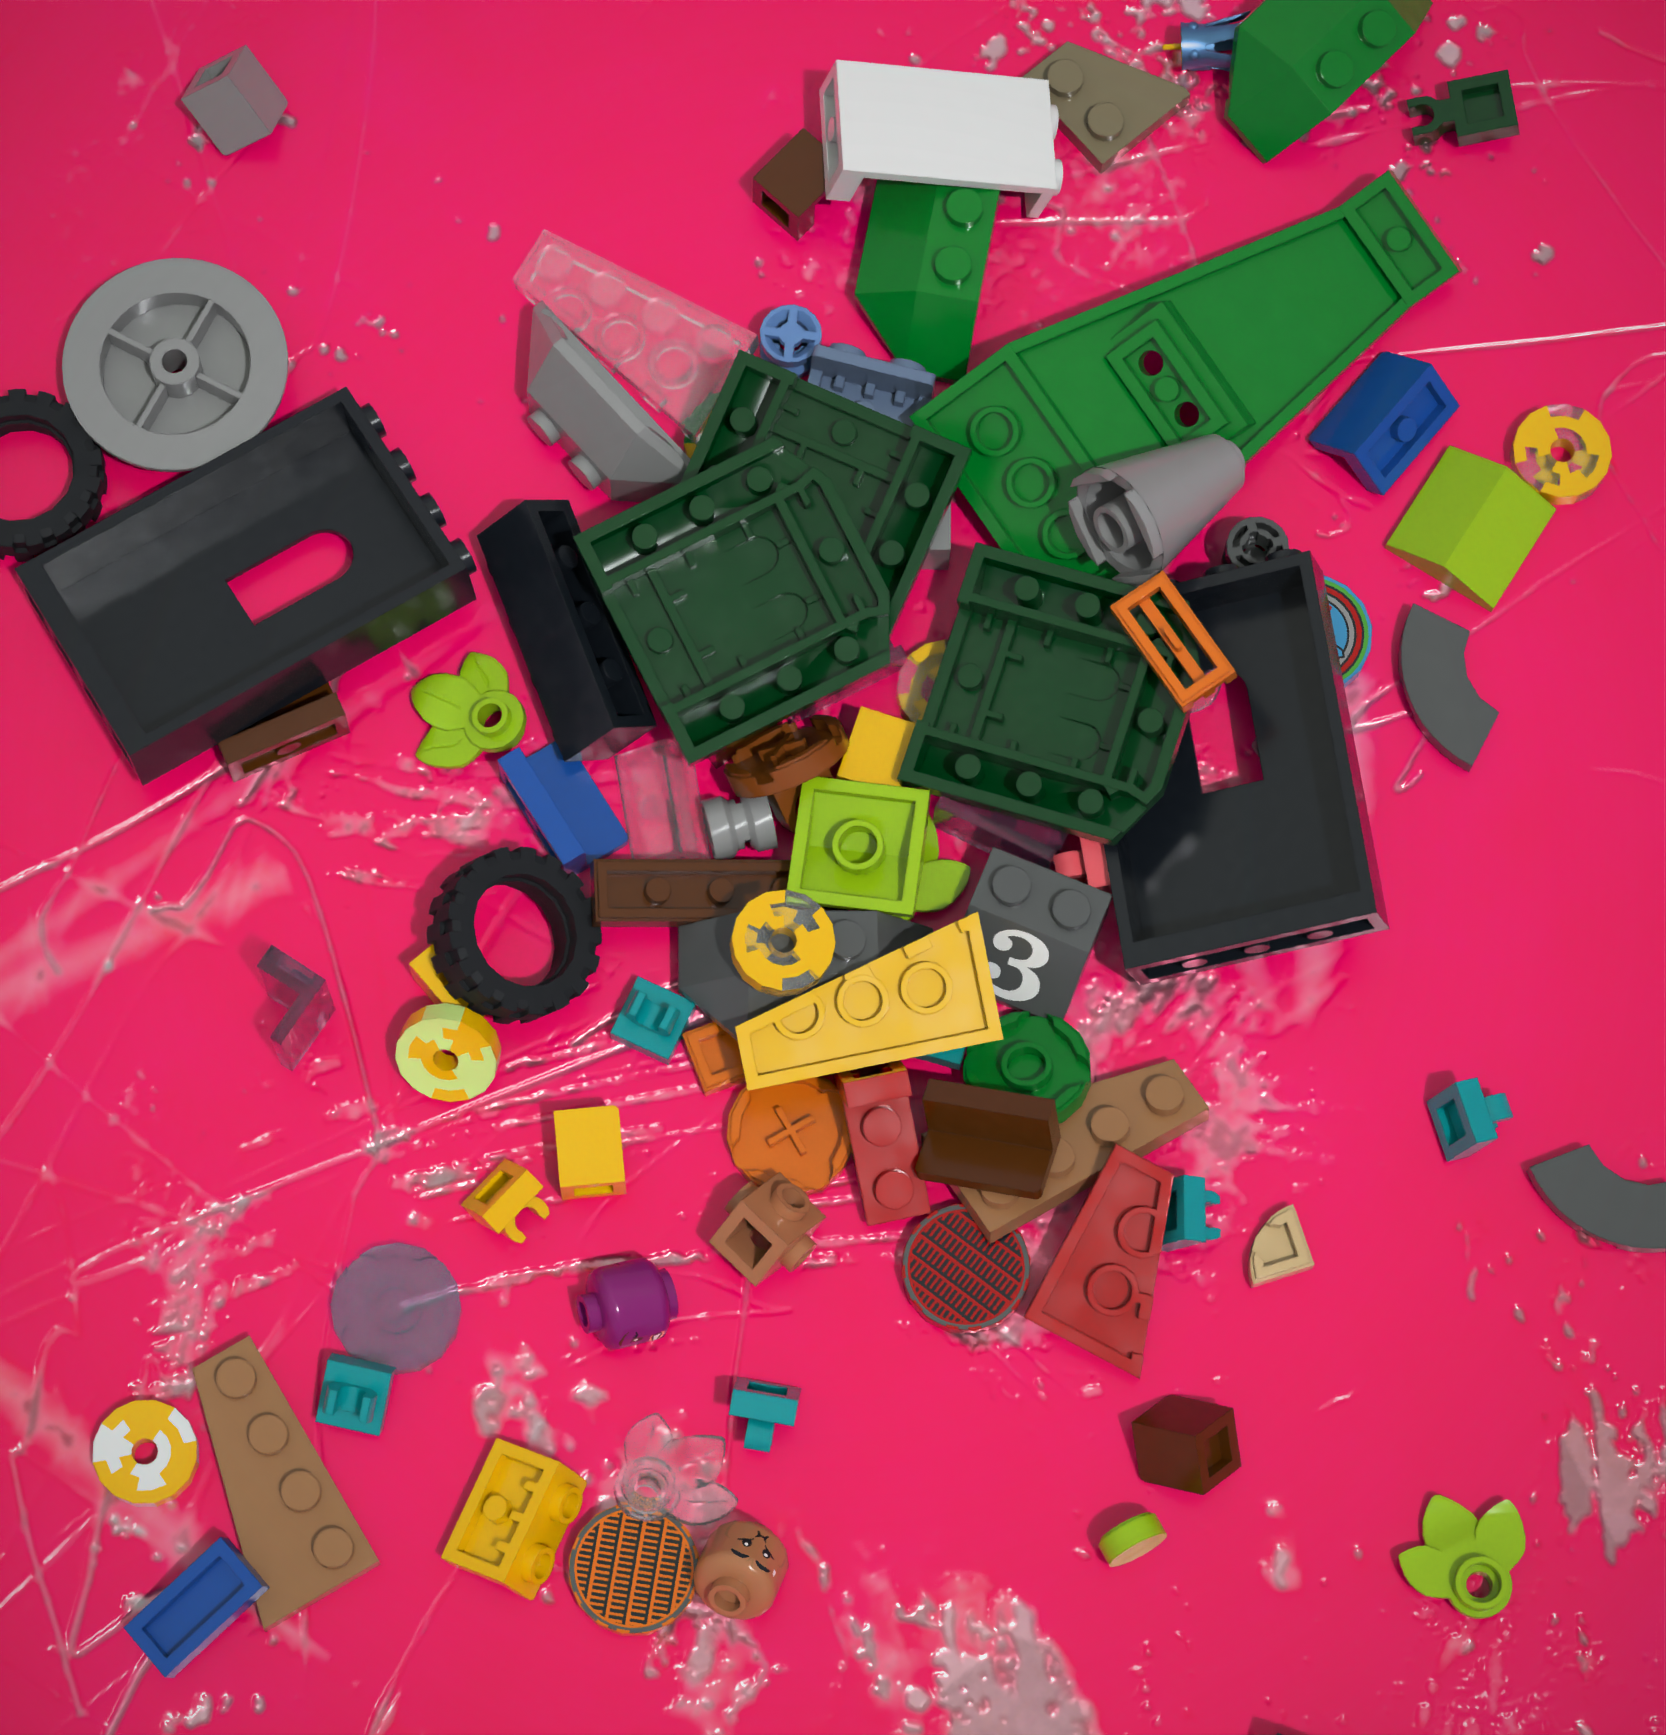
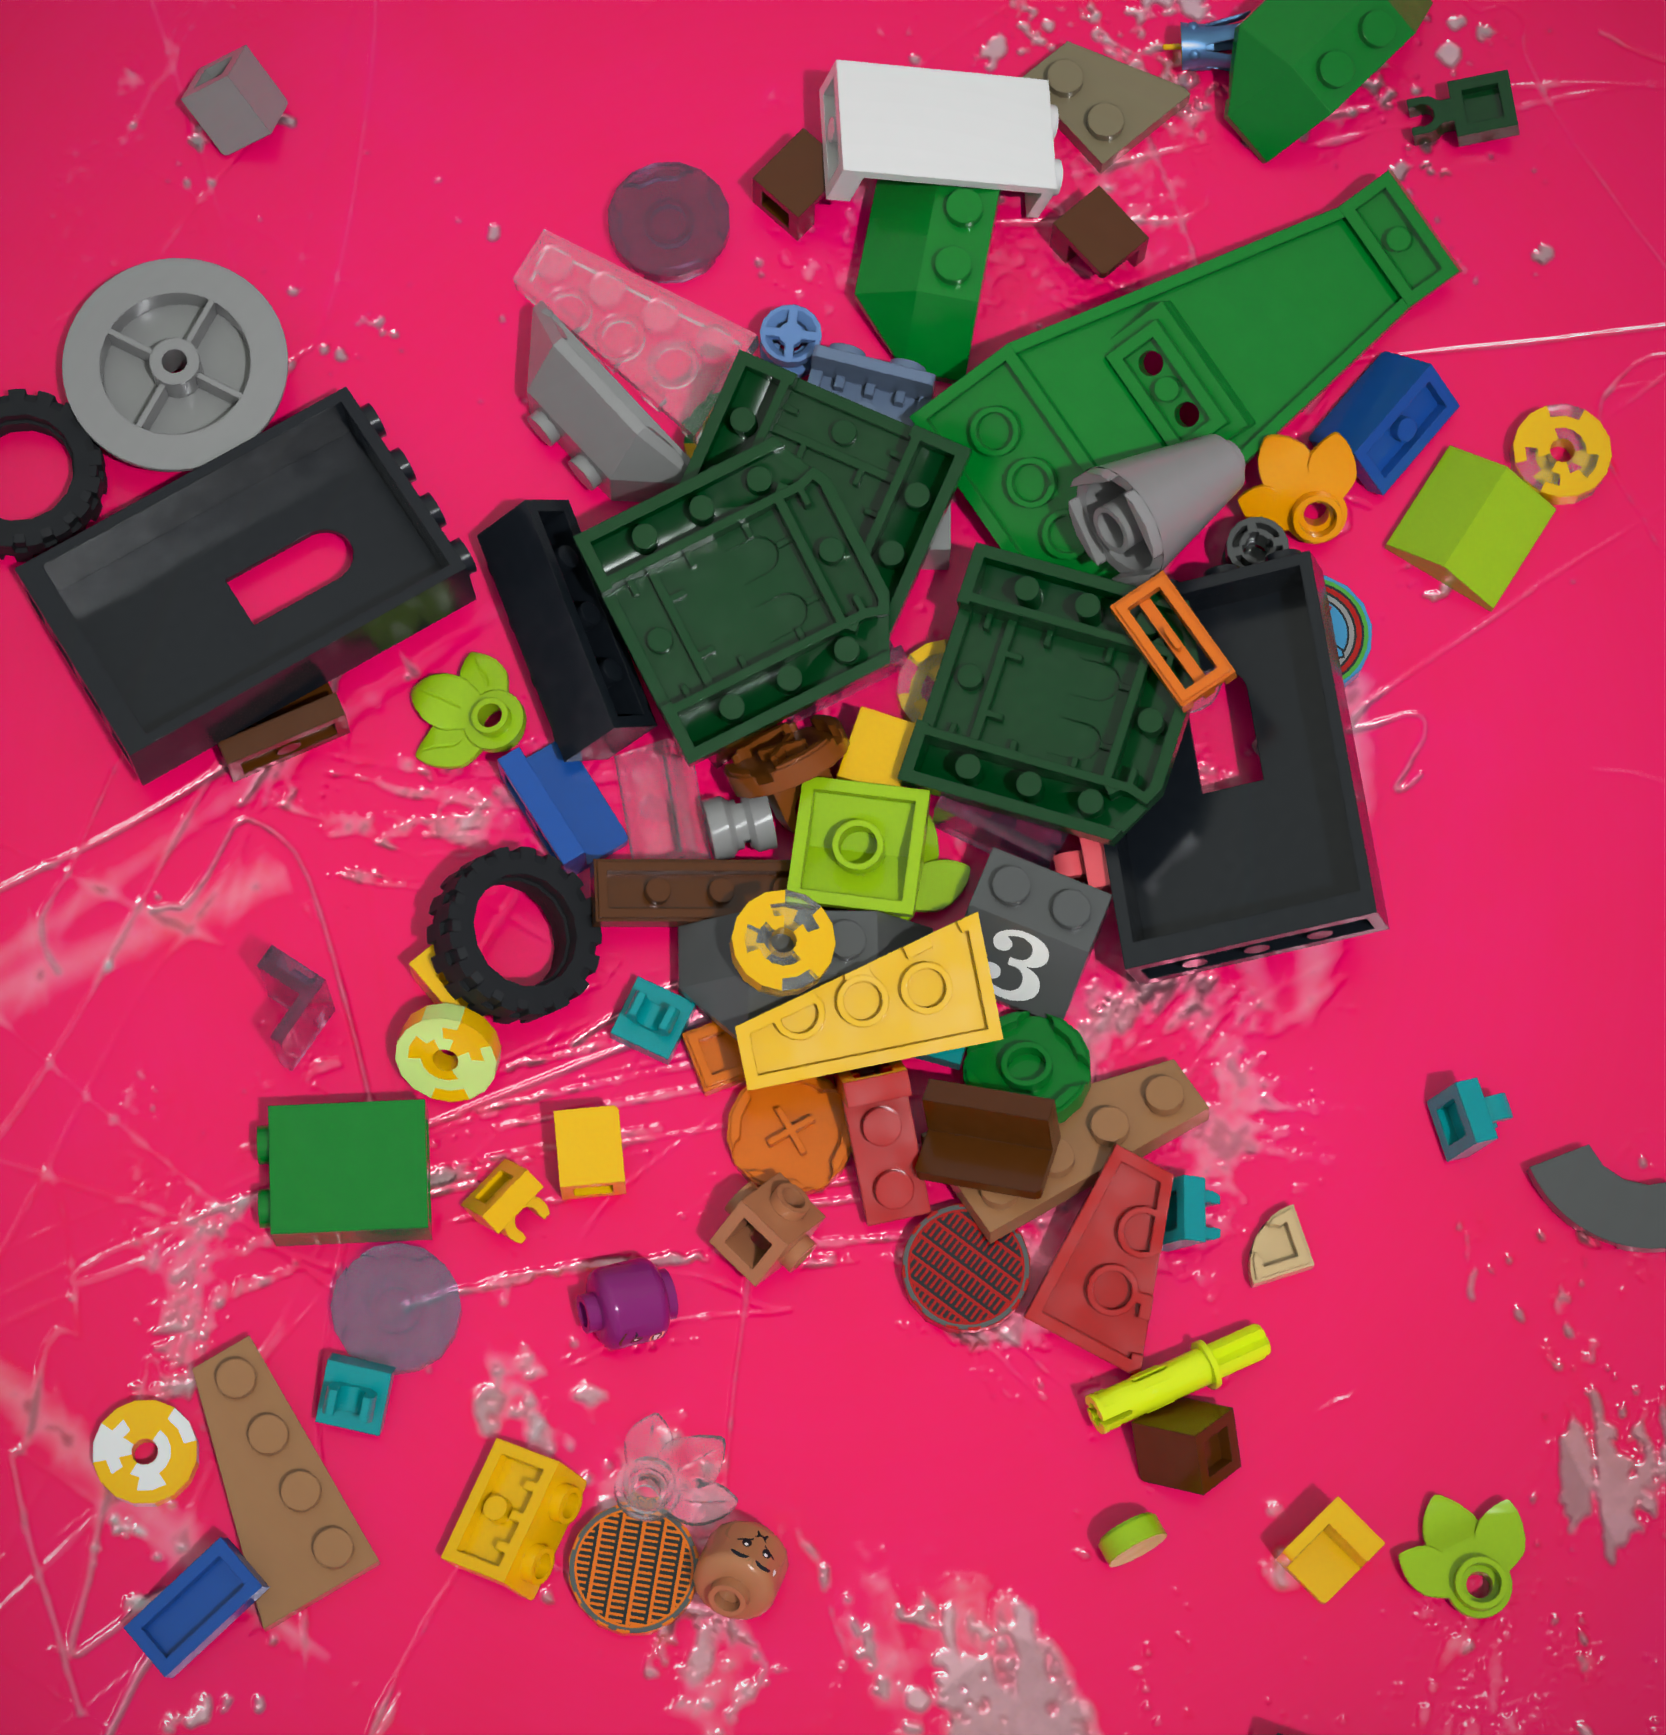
(346, 1173): none -> green brick
(668, 222): none -> clear purple tile
(764, 1406): teal tile -> none
(1098, 234): none -> reddish brown panel
(1177, 1377): none -> neon yellow axle
(1298, 478): none -> light orange plate
(1330, 1551): none -> yellow panel
(1438, 687): dark grey tile -> none

